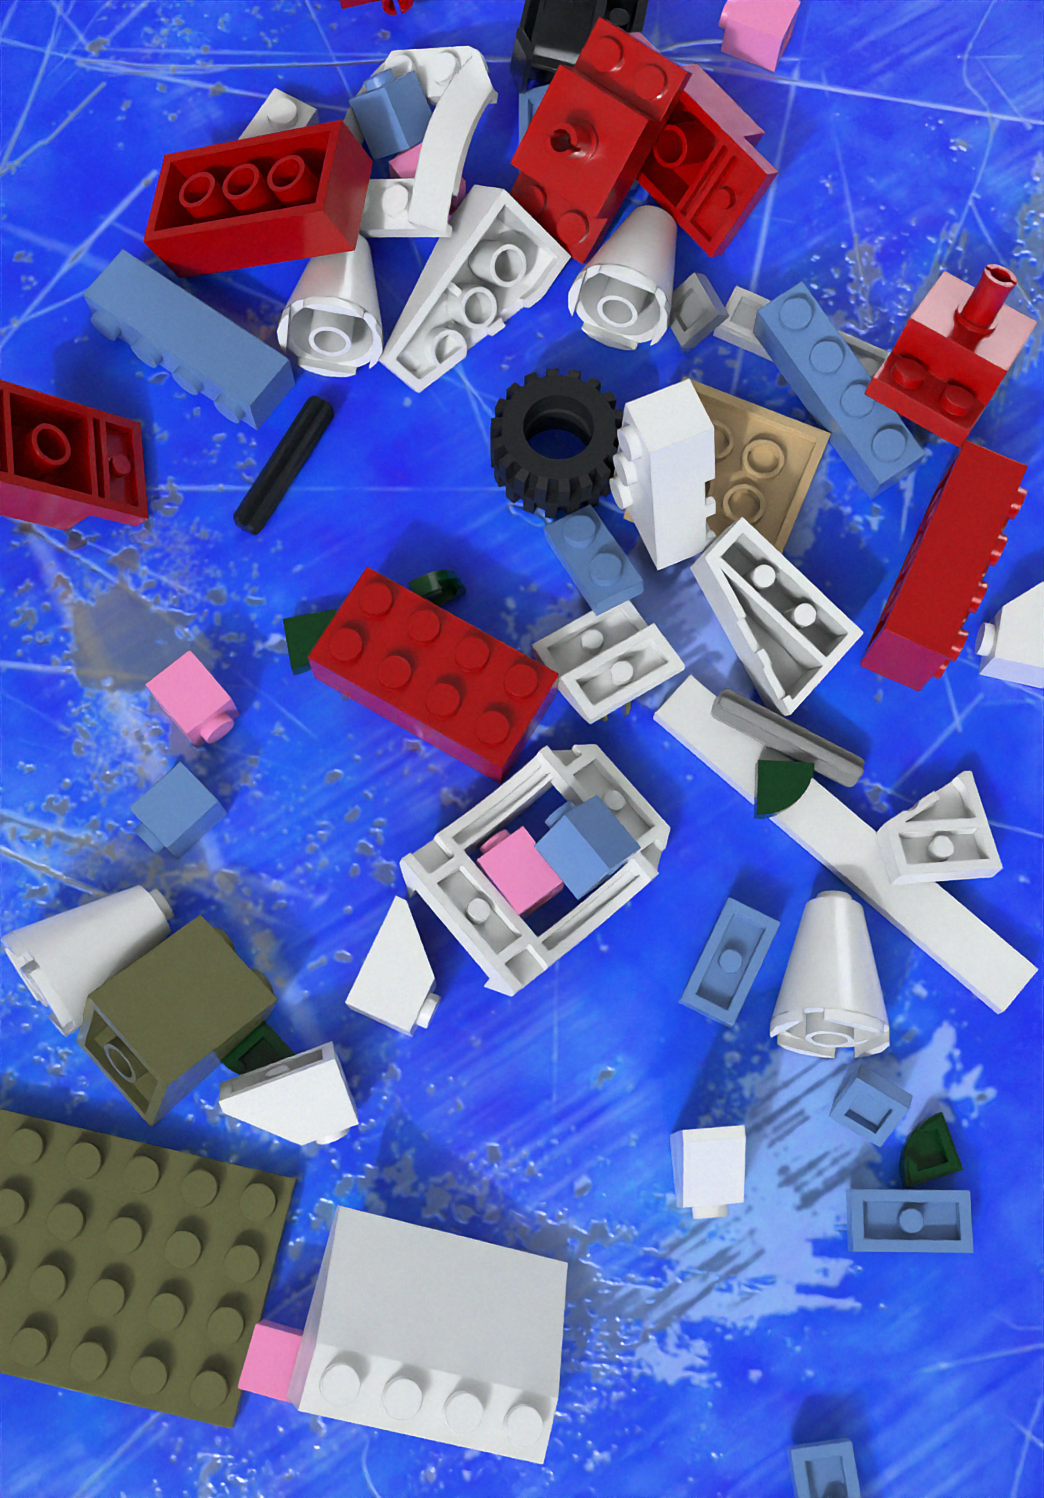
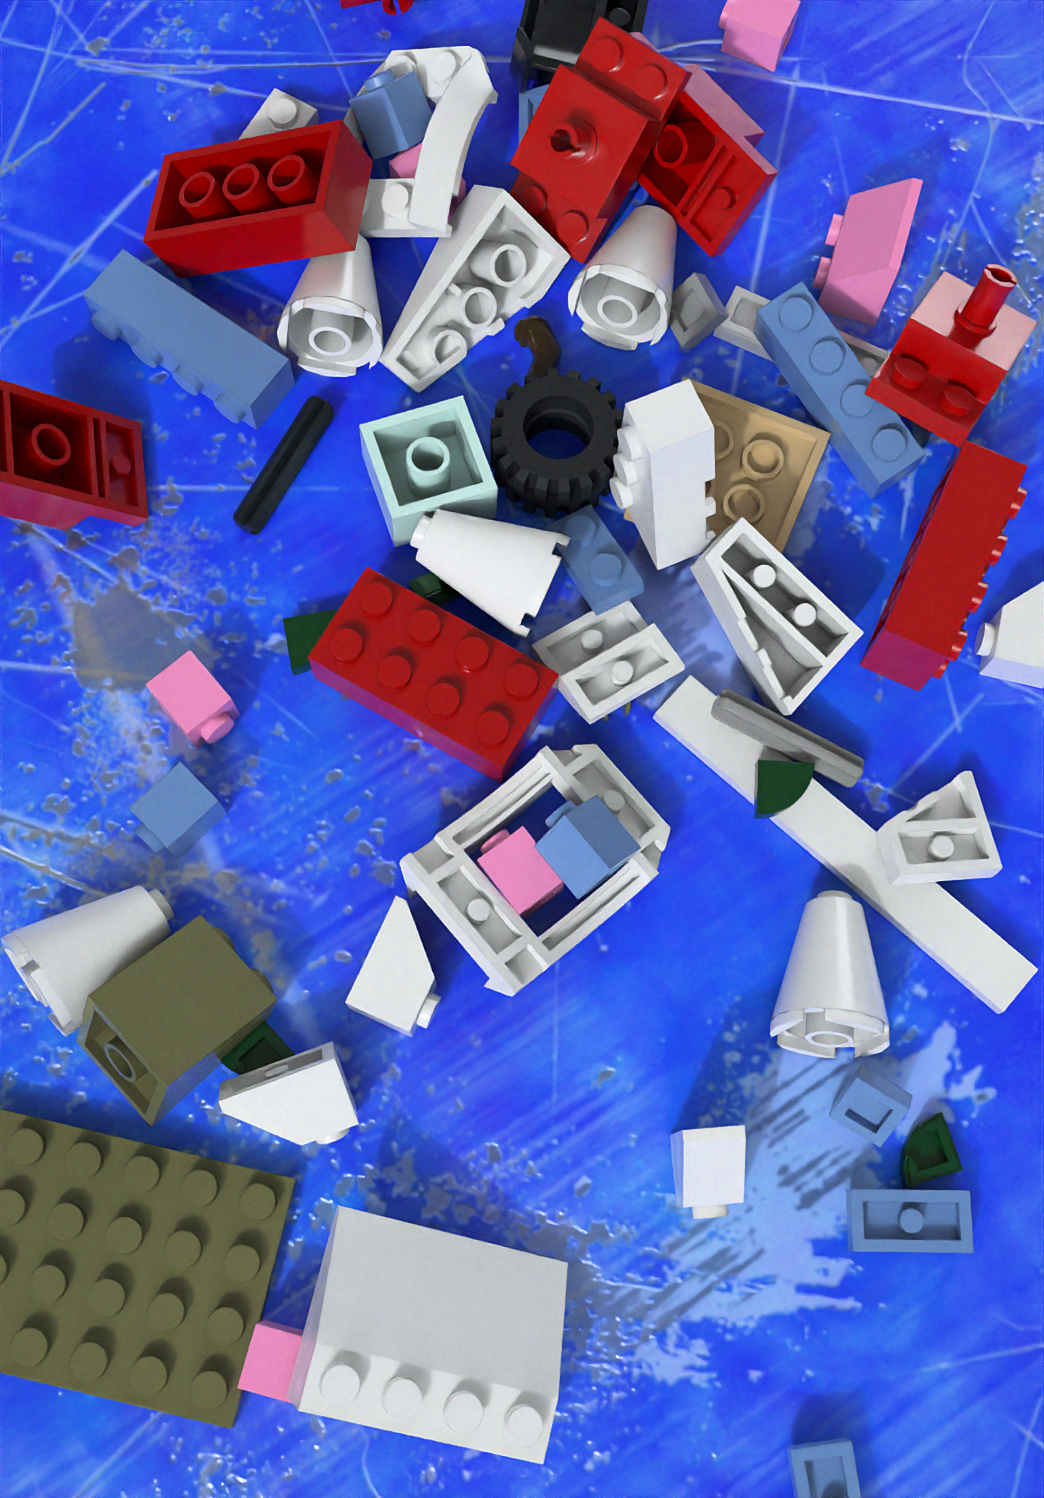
(427, 464): none -> light aqua brick
(490, 563): none -> white cone
(539, 337): none -> dark brown arm
(729, 962): medium blue plate -> none
(866, 250): none -> bright pink slope

